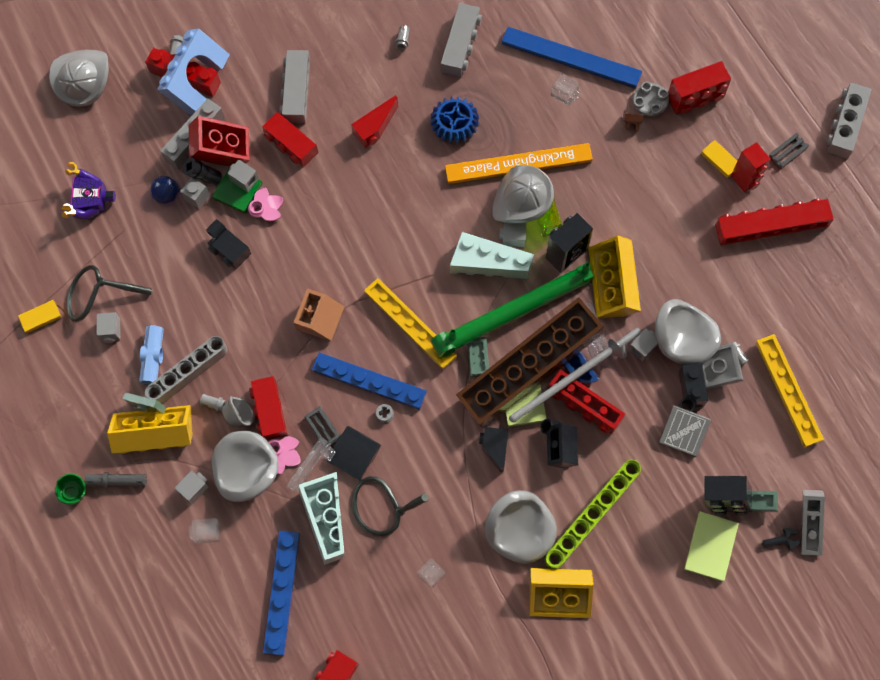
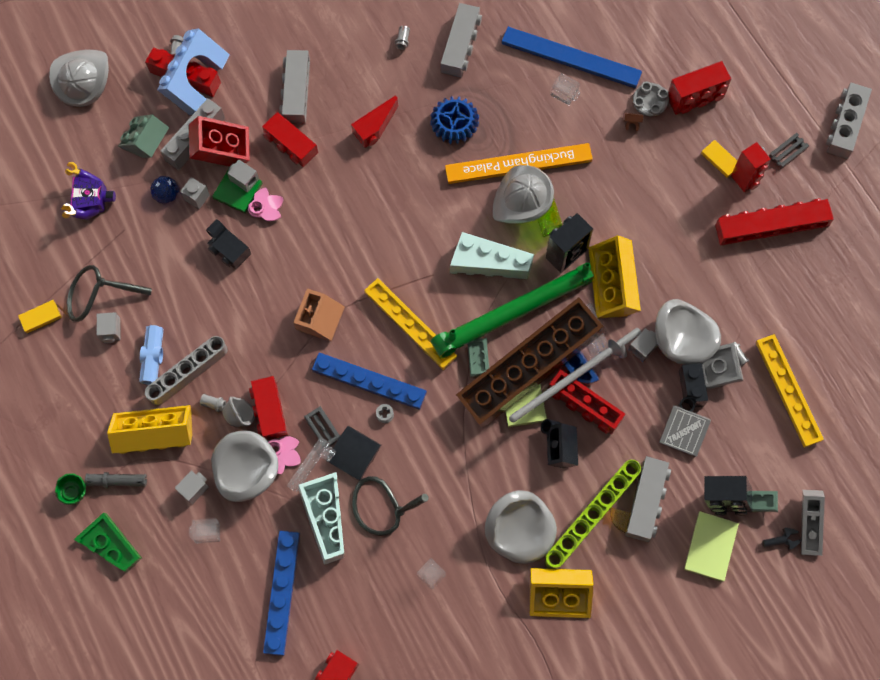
(109, 542): none -> green wing
(143, 135): none -> sand green slope
(143, 403): sand green plate -> none
(198, 170): black axle -> none
(494, 445): black slope -> none
(513, 234): light grey brick -> none
(620, 519): none -> clear yellow tile
(647, 499): none -> light grey brick

